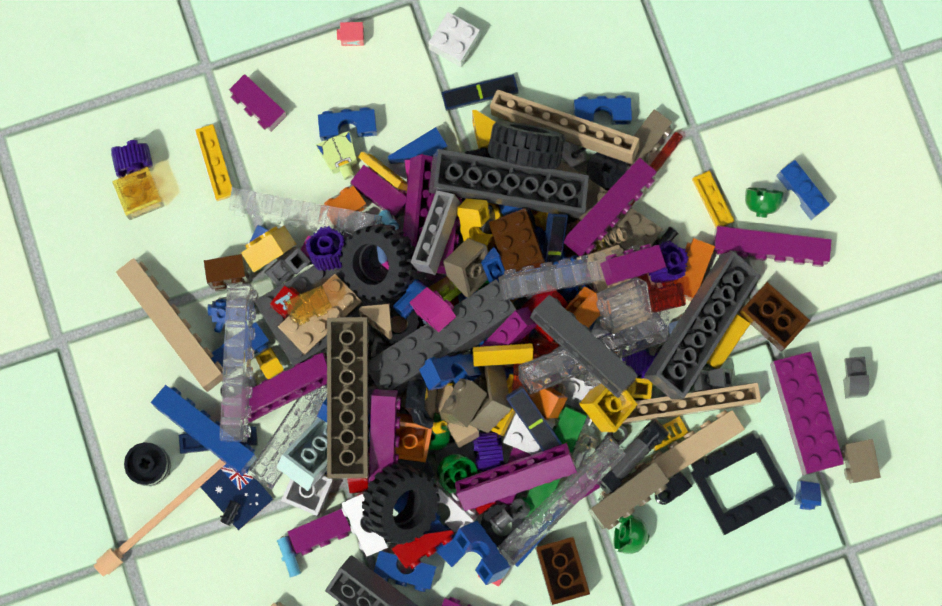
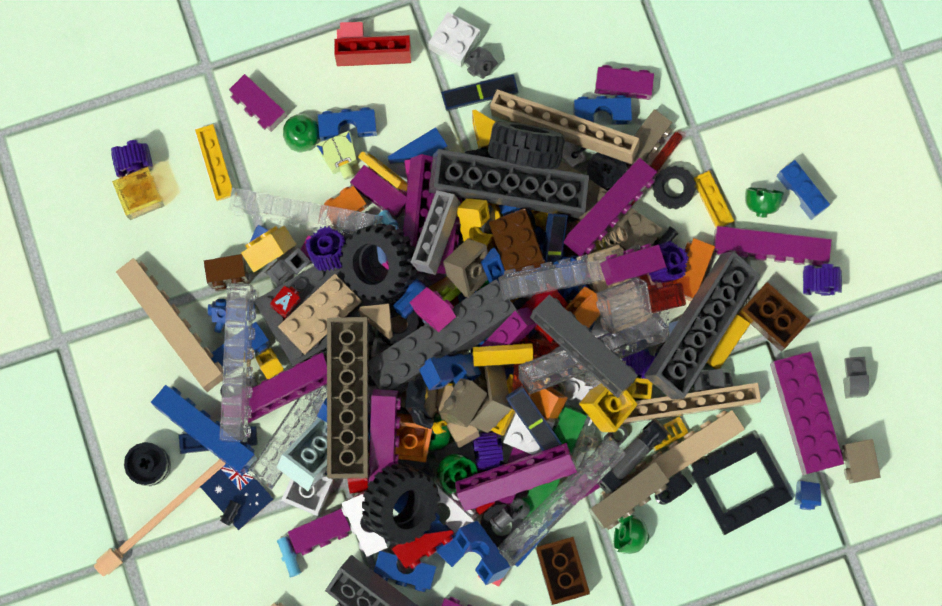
(301, 133): none -> green cylinder
(307, 304): clear yellow brick -> none
(372, 50): none -> red brick
(480, 62): none -> dark grey brick
(624, 82): none -> magenta brick
(674, 173): none -> black tyre
(822, 280): none -> dark purple brick

